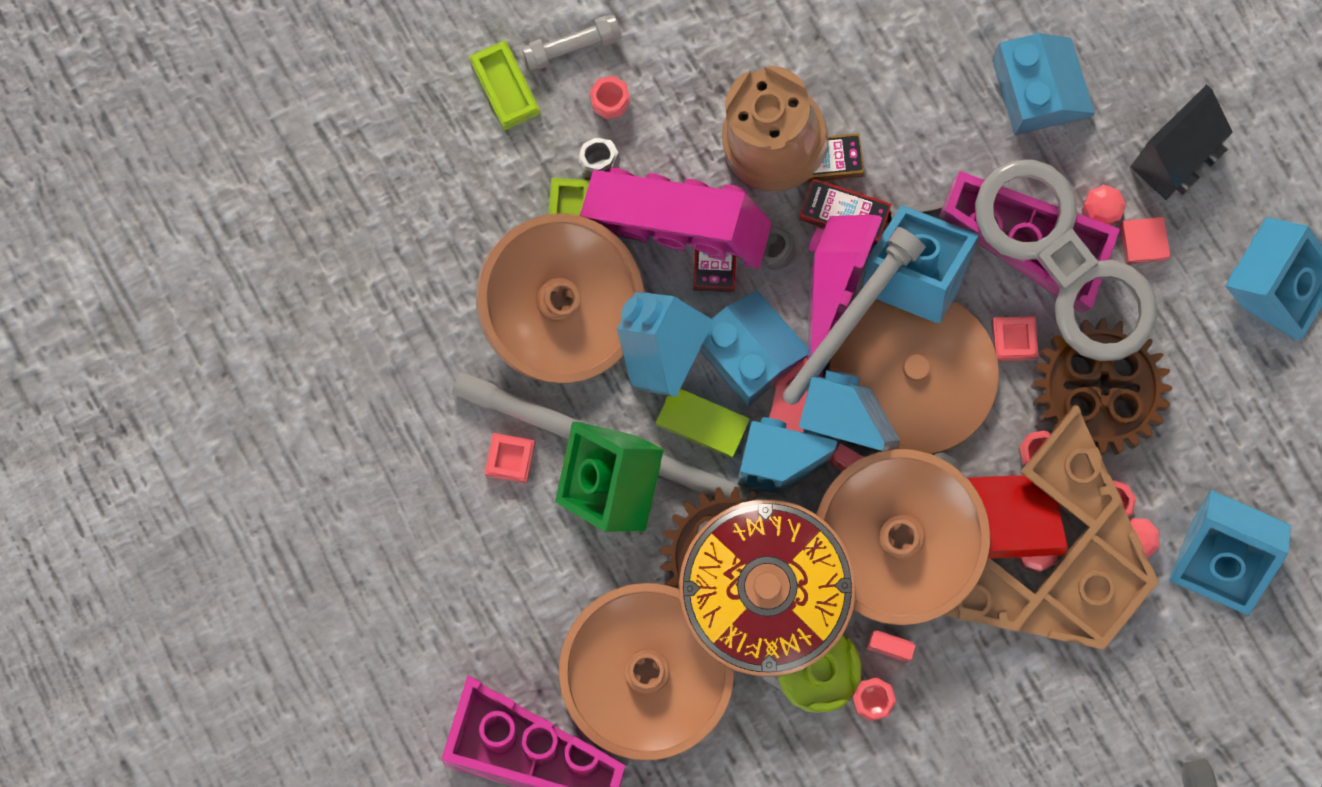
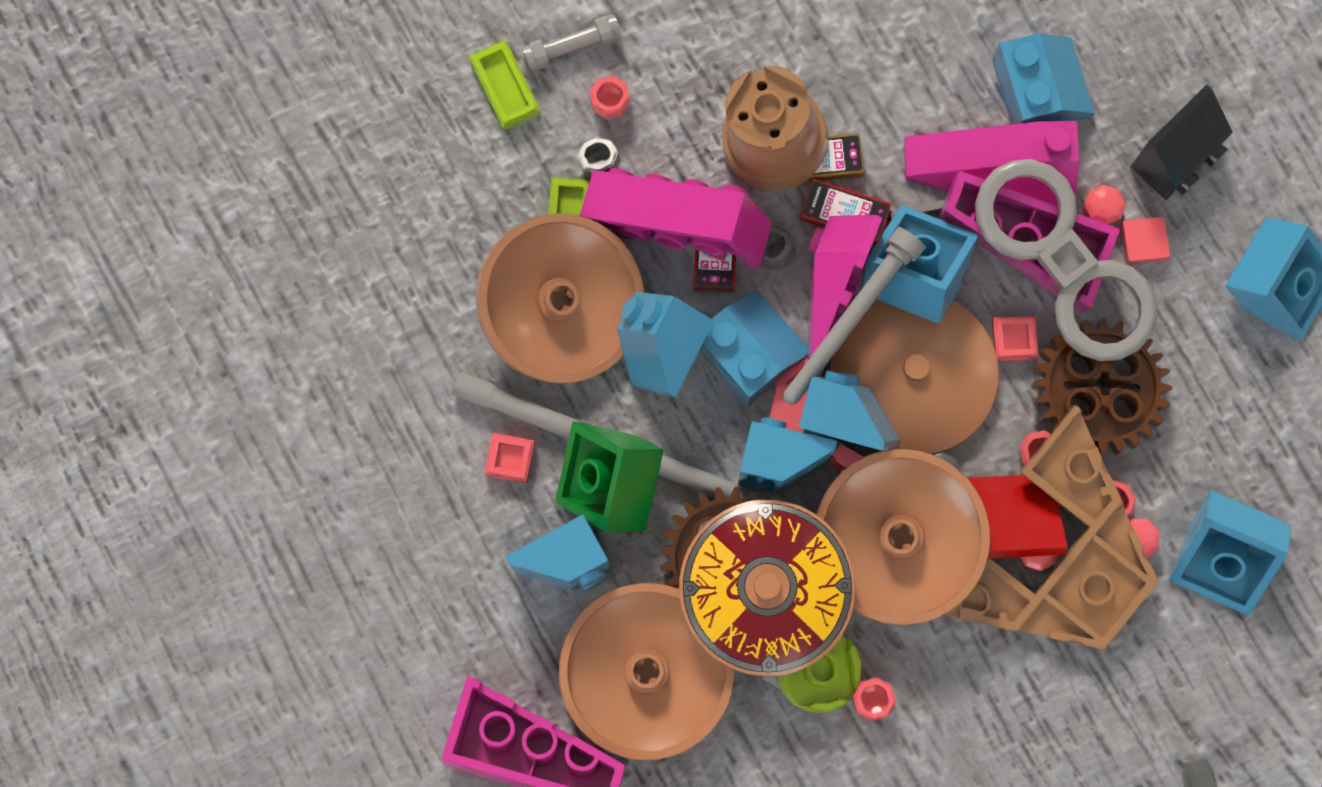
(563, 557): none -> dark azure slope
(703, 422): lime tile -> none
(890, 646): coral tile -> none
(939, 156): none -> dark pink wedge

